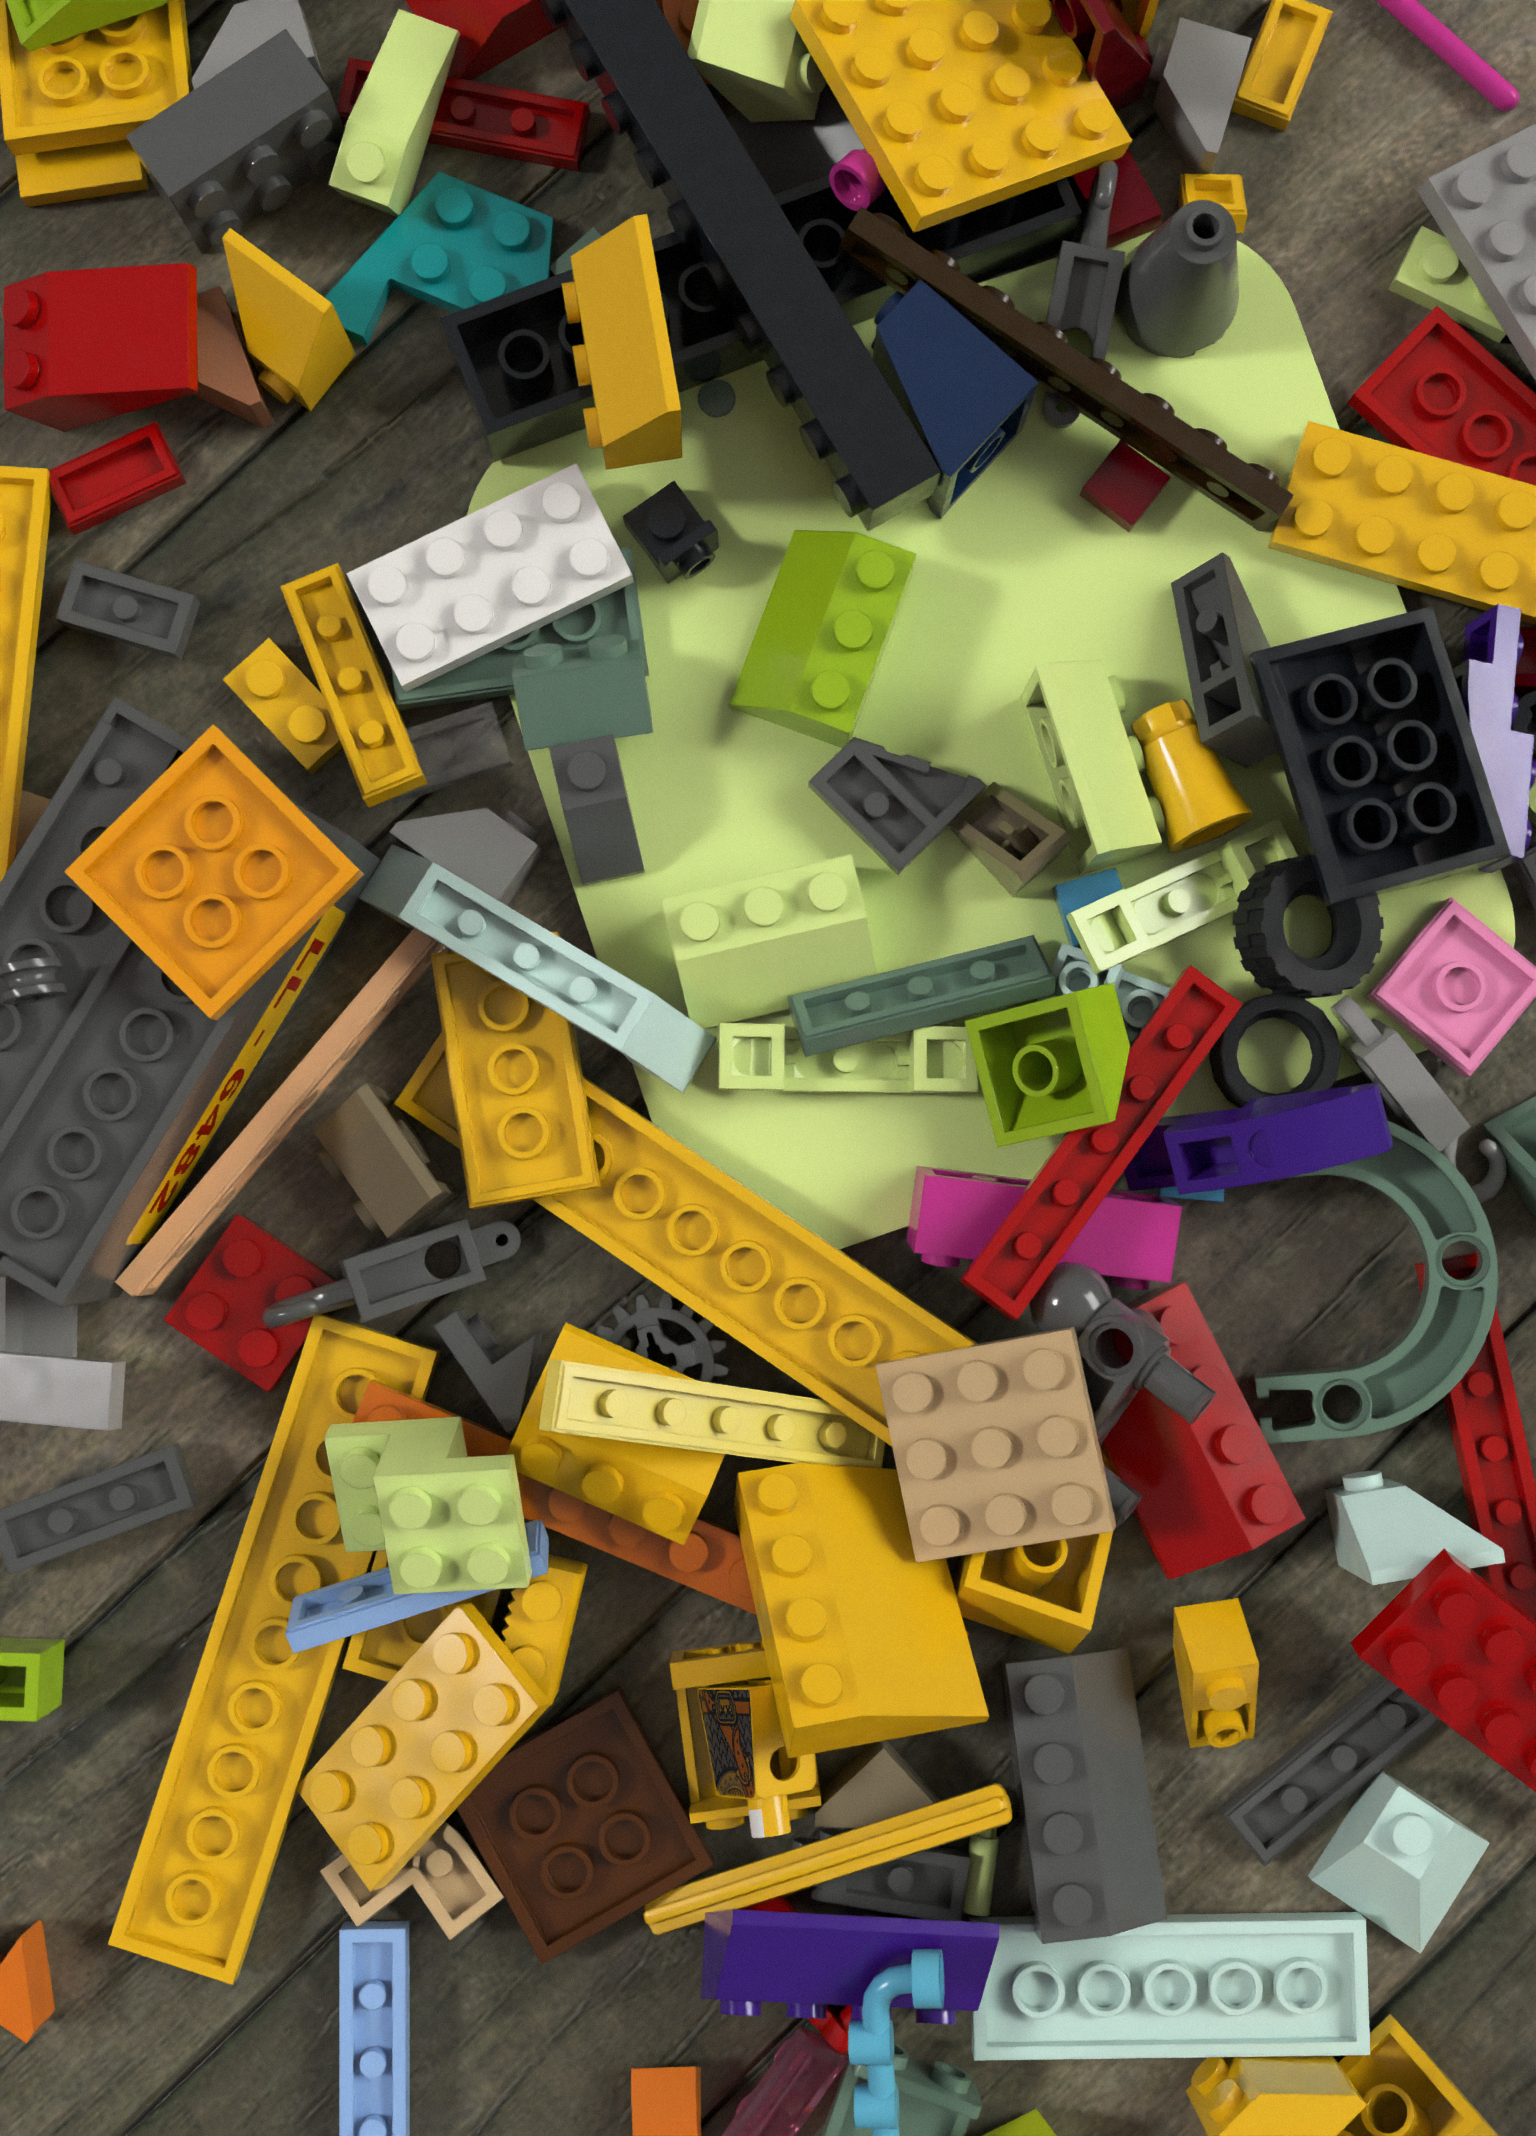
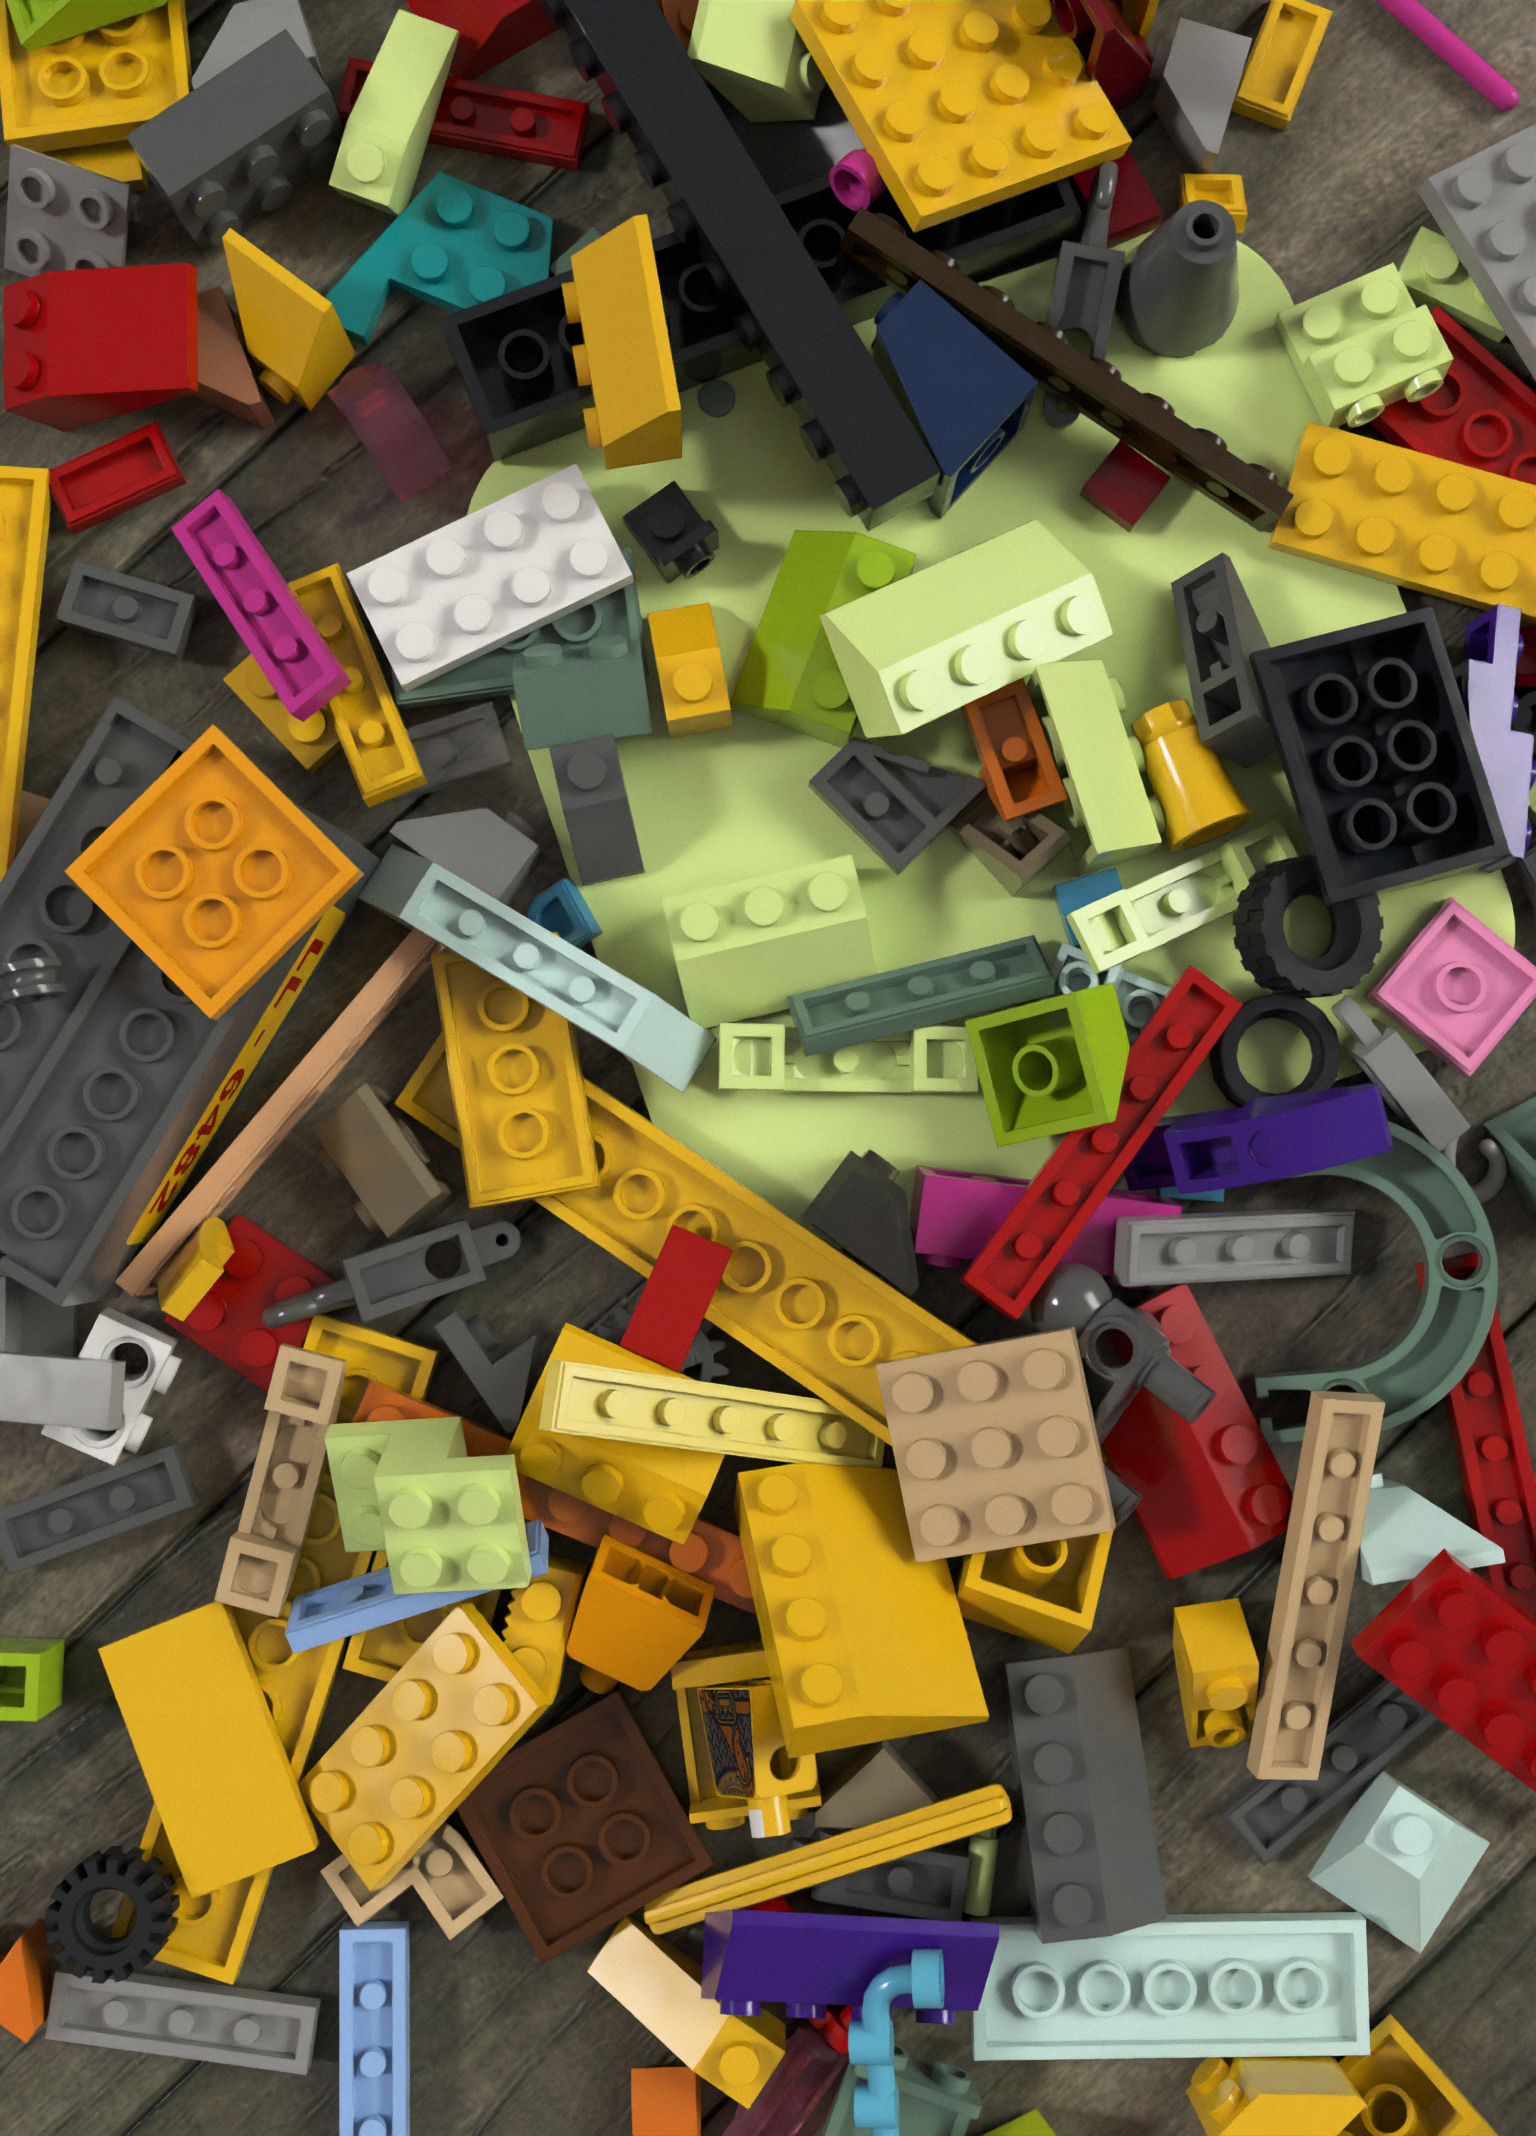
(65, 216): none -> light grey hinge
(80, 1937): none -> black tyre
(107, 1333): none -> white brick
(185, 2020): none -> light grey plate
(195, 1268): none -> yellow slope
(209, 1748): none -> yellow tile
(261, 606): none -> dark pink plate
(284, 1481): none -> tan slope
(390, 429): none -> clear pink brick
(565, 912): none -> dark azure tile
(635, 1618): none -> light orange torso
(665, 1995): none -> yellow slope
(676, 1297): none -> red tile
(690, 670): none -> yellow slope
(868, 1217): none -> clear smoke slope
(963, 628): none -> yellowish green slope
(1013, 752): none -> orange slope
(1233, 1246): none -> light grey tile
(1315, 1585): none -> tan plate
(1364, 348): none -> yellowish green plate

